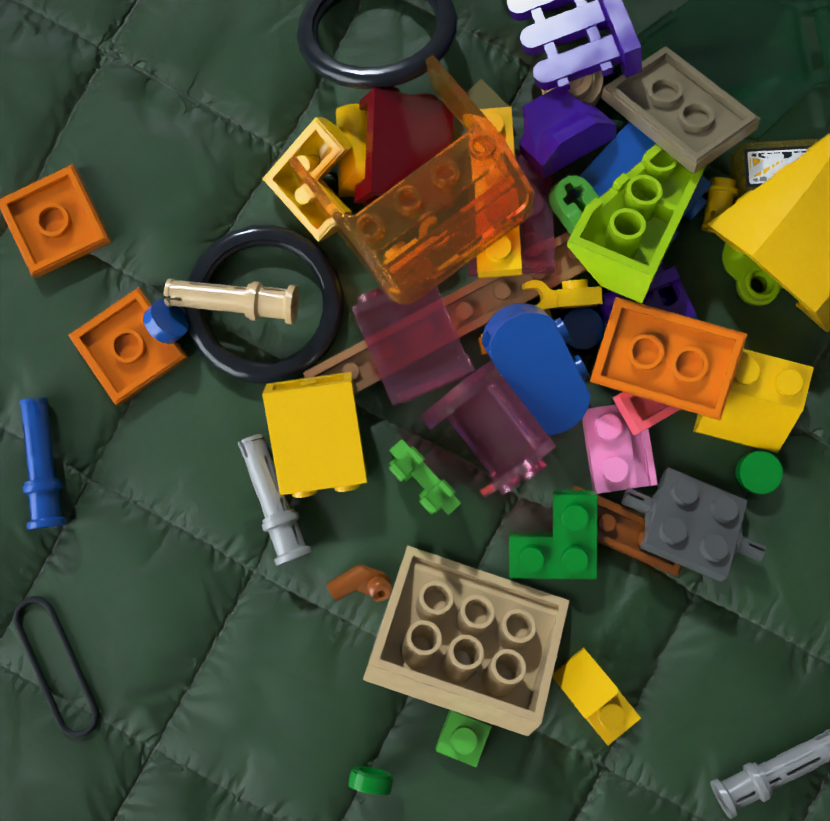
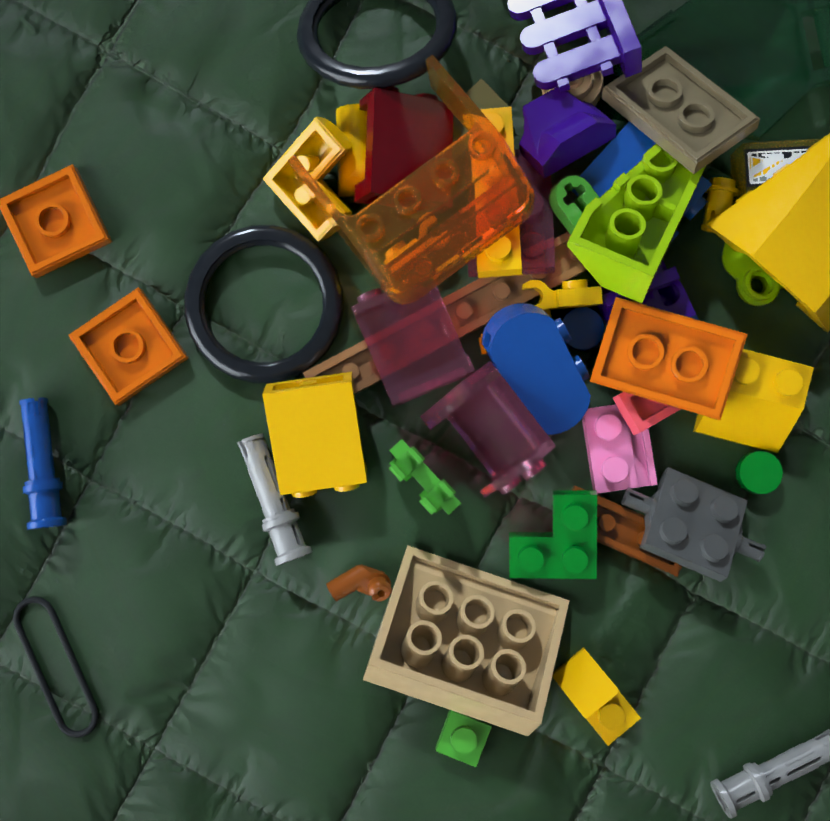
(165, 322): blue tile -> none
(252, 300): tan pin -> none
(371, 780): green tile -> none

